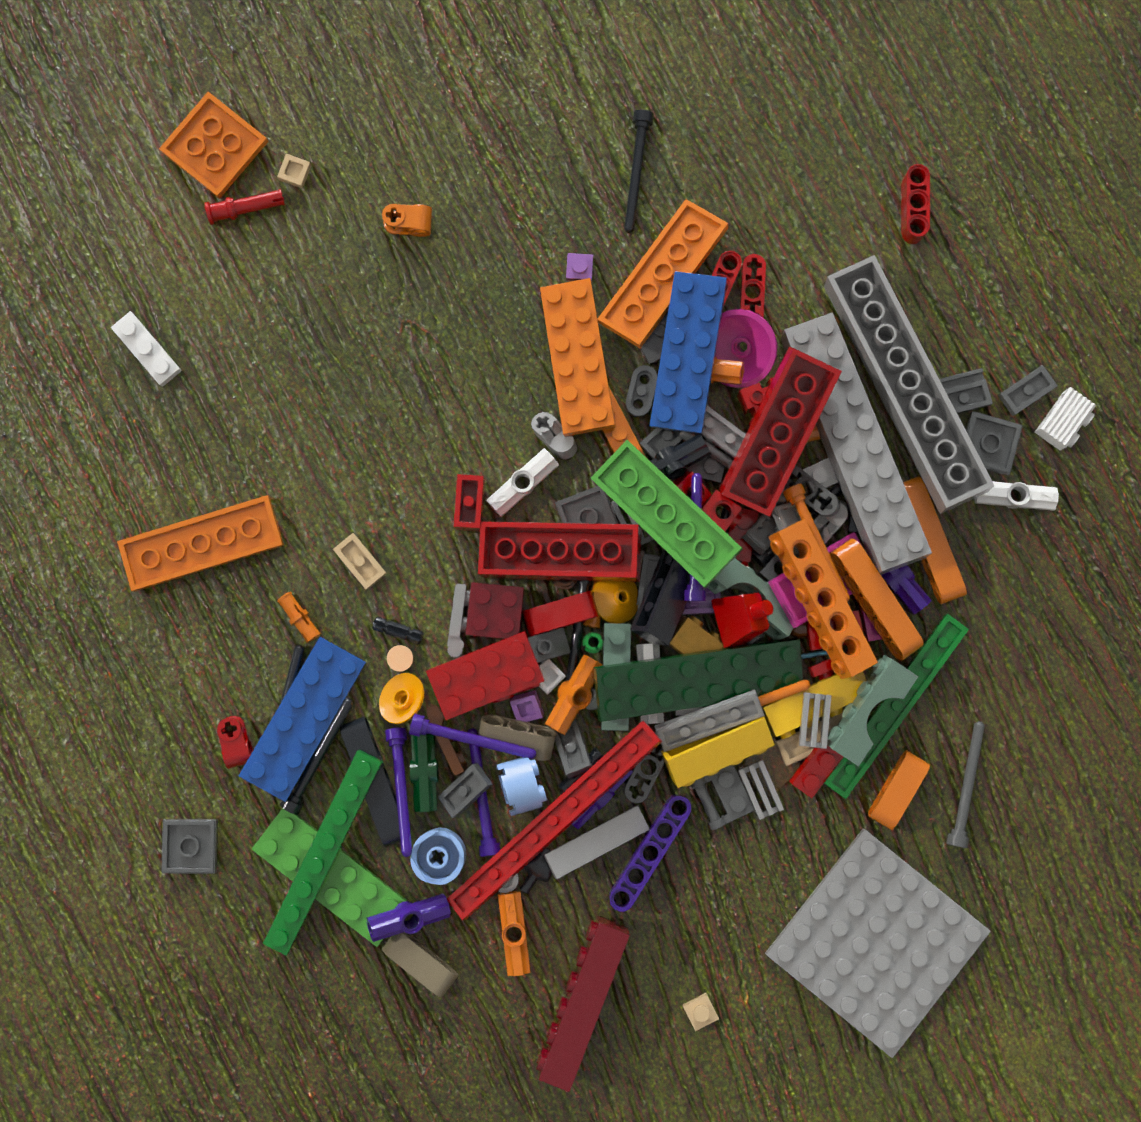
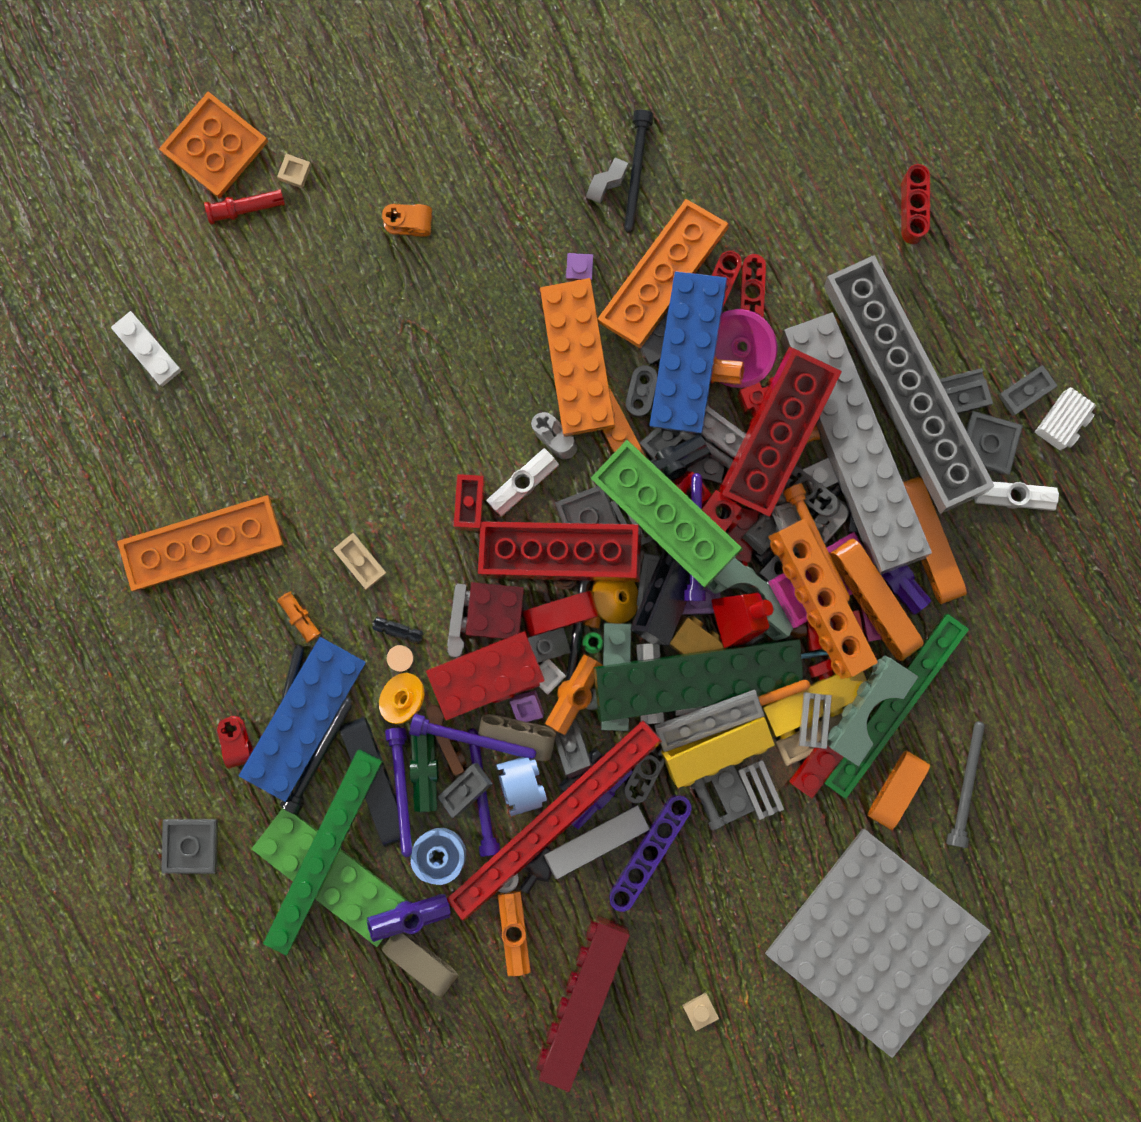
(607, 180): none -> light grey piece

